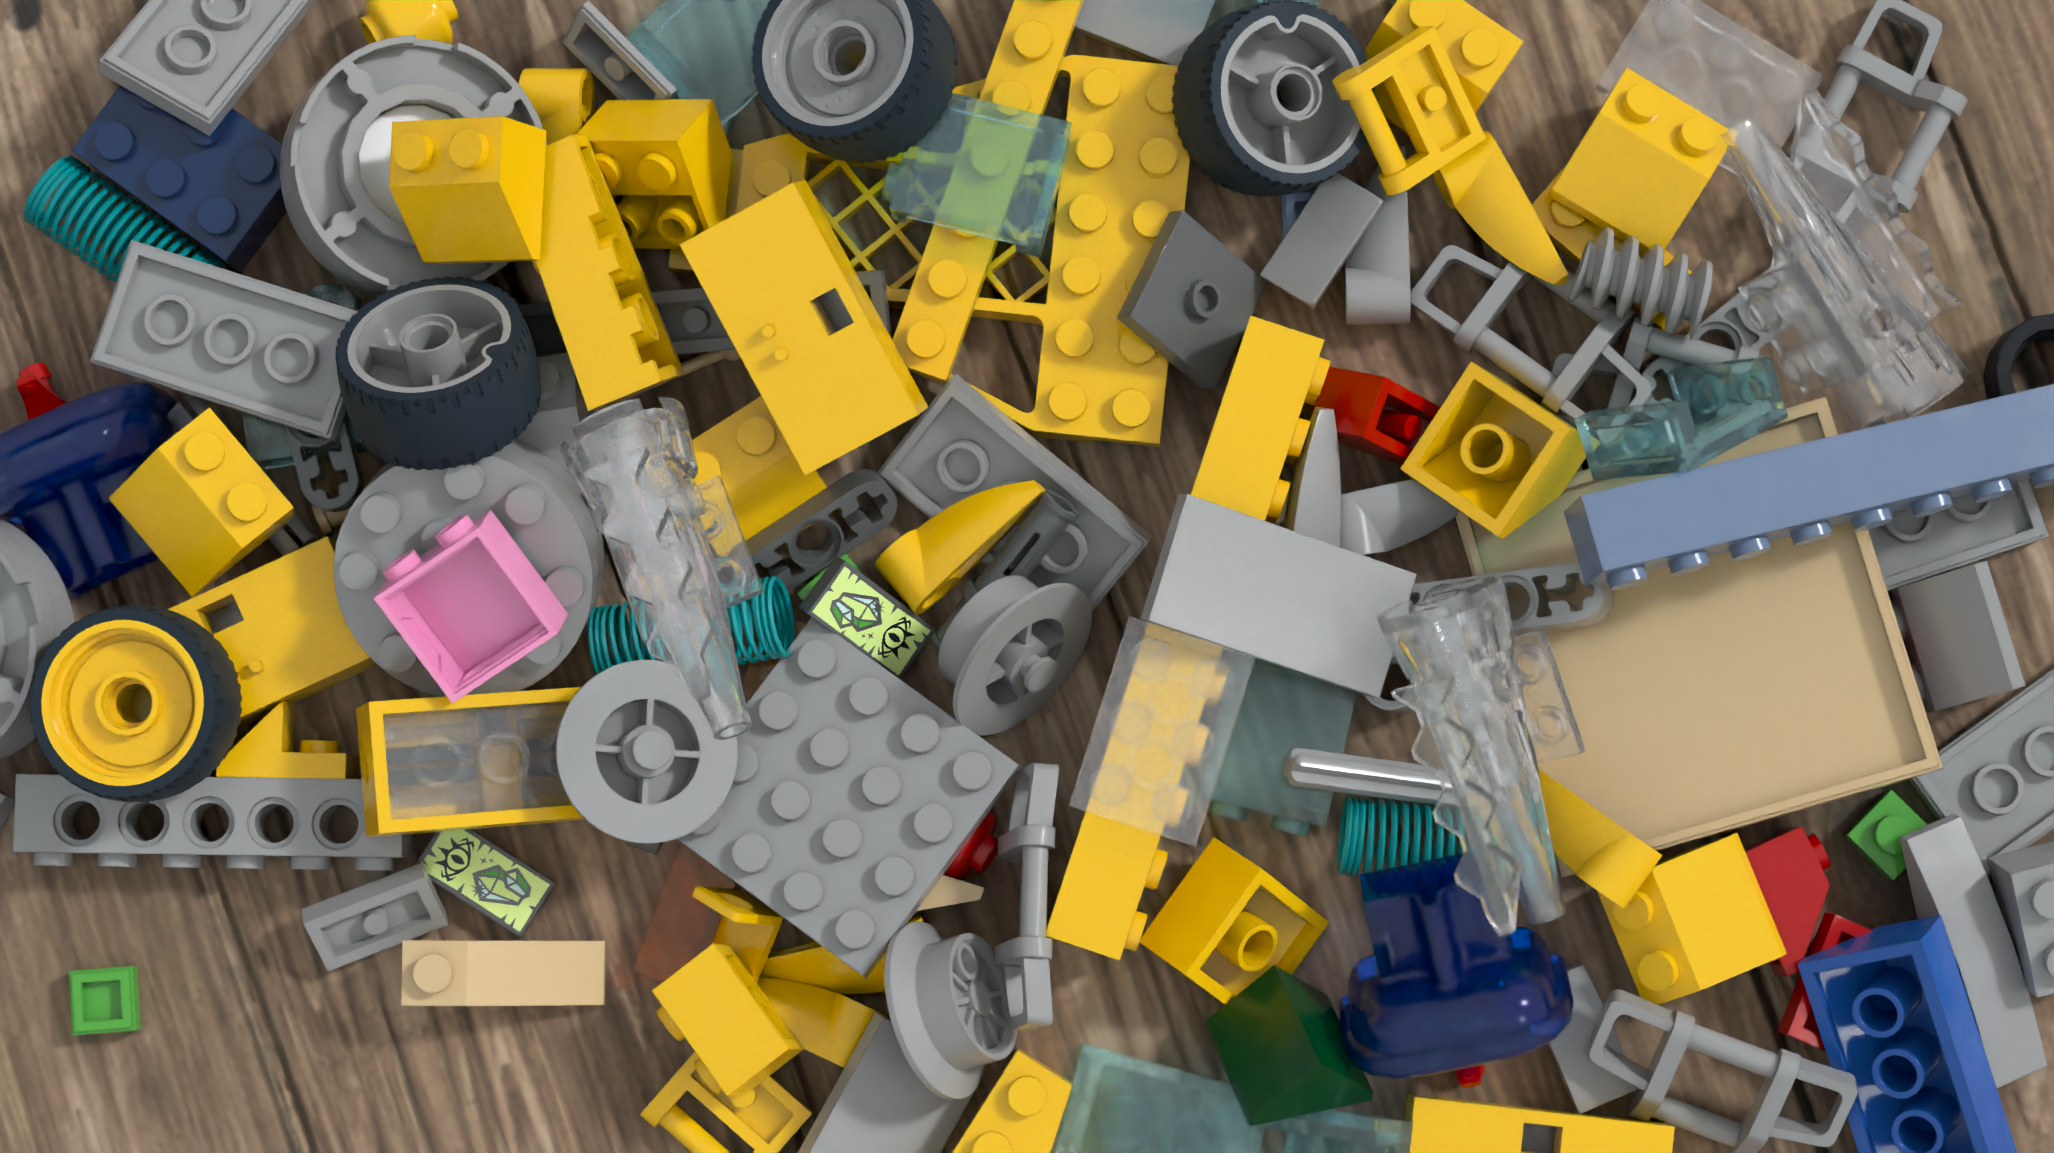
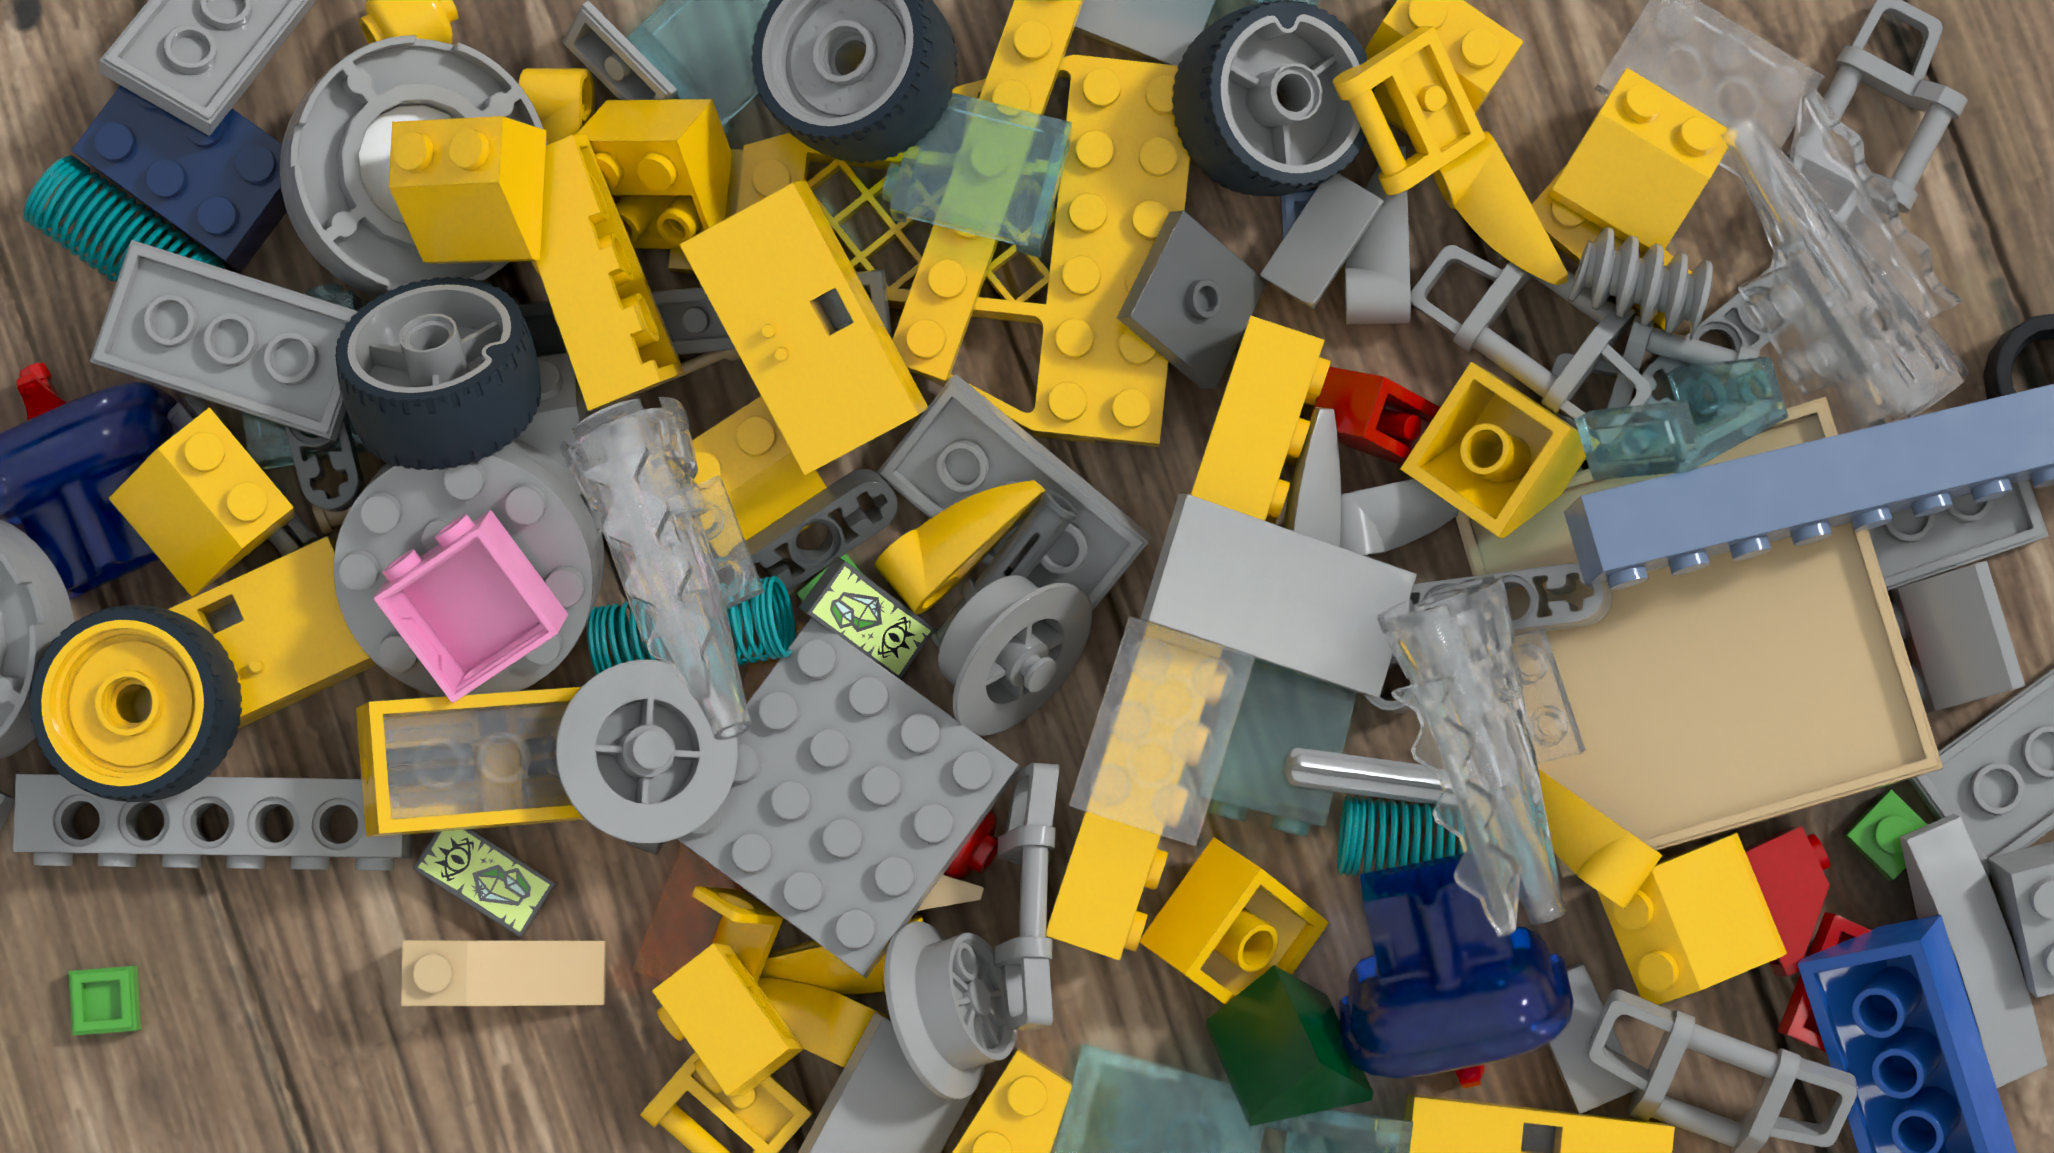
(270, 752): yellow slope -> none
(374, 917): light grey plate -> none

